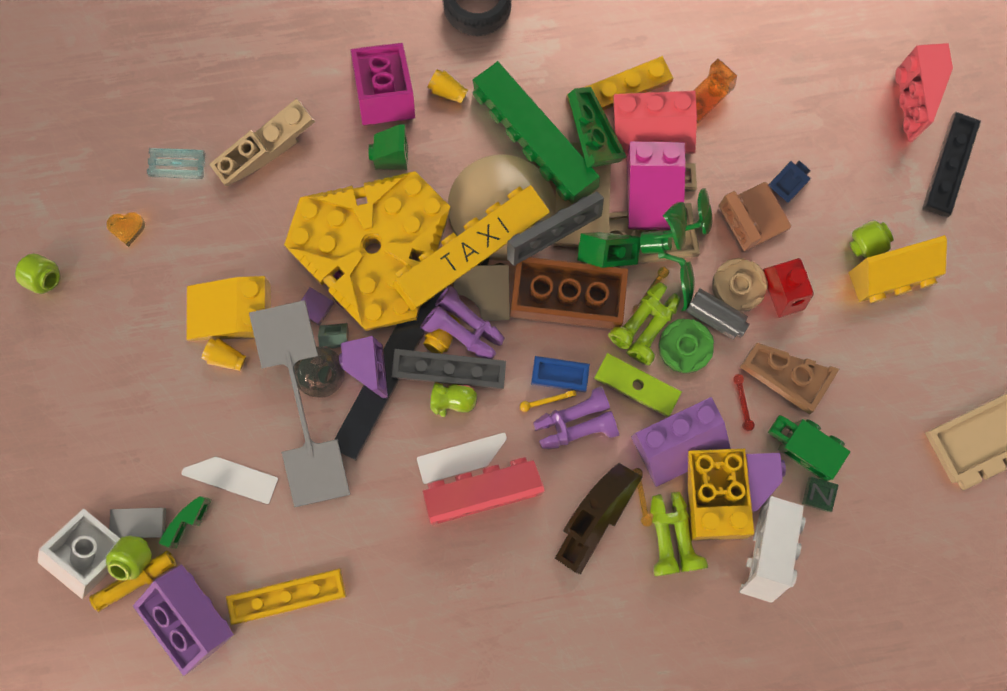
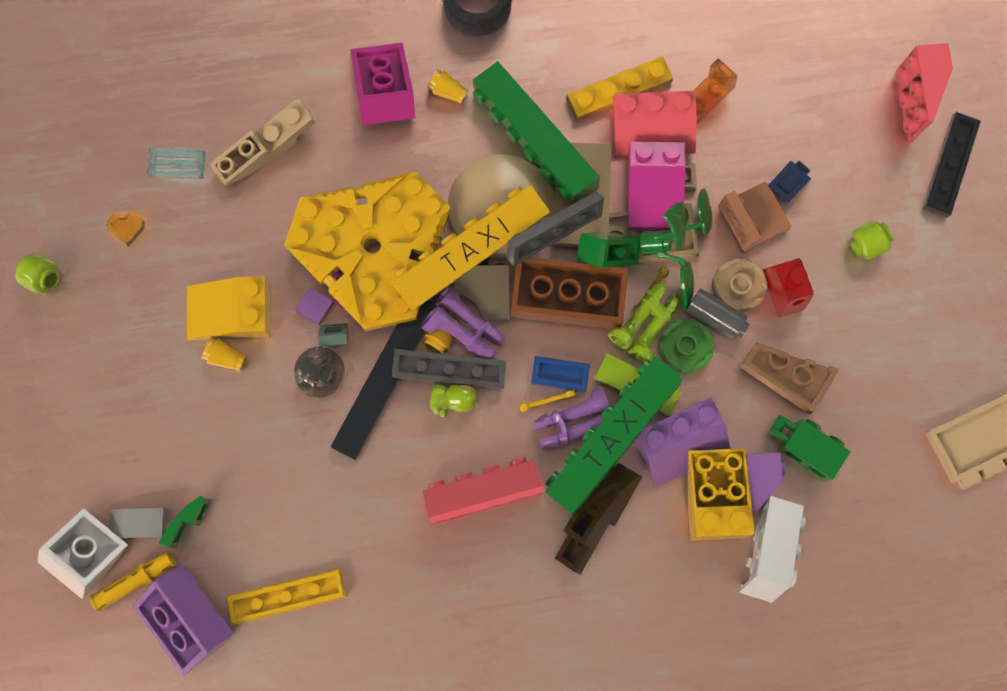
(128, 558): lime head -> none
(233, 478): white sticker -> none
(283, 338): light grey hinge -> none
(365, 362): medium lavender slope -> none
(390, 149): green slope -> none
(459, 458): white sticker -> none
(594, 130): green wing -> none
(614, 435): none -> green brick
(646, 520): clear yellow hinge -> none
(687, 557): lime piece -> none
(748, 424): clear red hinge -> none
(820, 494): clear green tile -> none
(900, 270): yellow slope -> none

